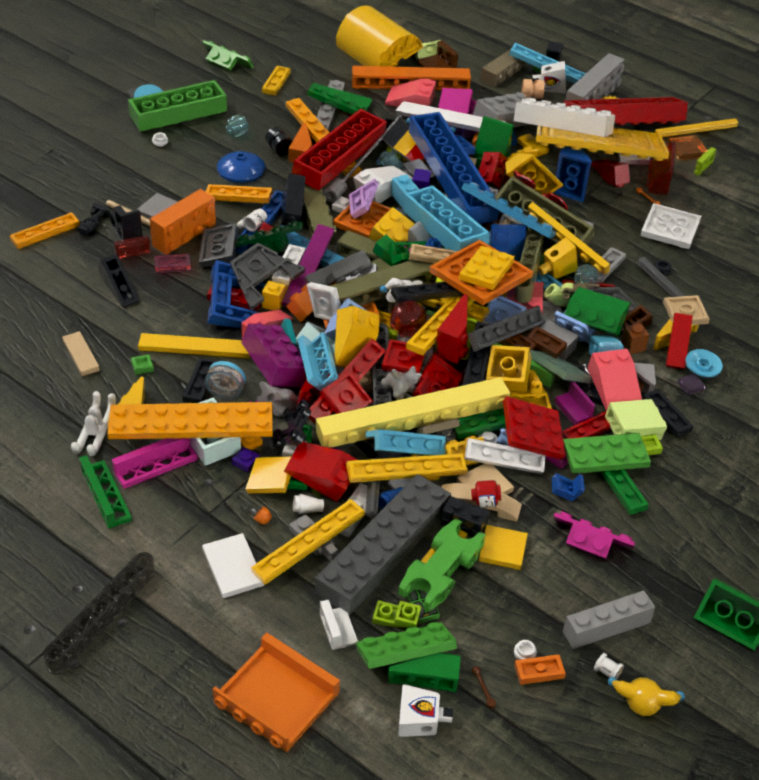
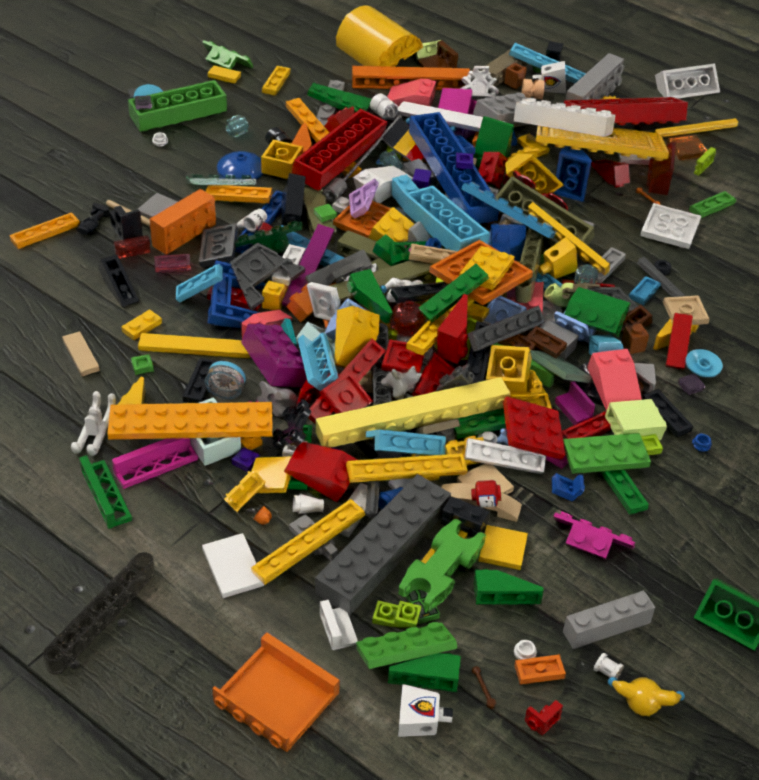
(141, 324): none -> yellow plate
(143, 102): none -> tile
(199, 283): none -> medium azure tile
(215, 179): none -> clear green wing
(224, 74): none -> yellow tile
(245, 490): none -> yellow hinge
(279, 158): none -> yellow brick
(325, 212): none -> bright green tile
(335, 120): none -> red slope
(369, 294): none -> green slope
(383, 106): none -> white wheel
(453, 293): none -> green plate
(459, 375): none -> dark grey hinge
(464, 160): none -> dark purple plate
(481, 82): none -> white piece
(502, 588): none -> green slope
(514, 75): none -> dark orange brick
(545, 719): none -> red bracket
(644, 290): none -> dark azure tile
(688, 81): none -> white slope
(702, 442): none -> blue plate
(712, 204): none -> bright green tile

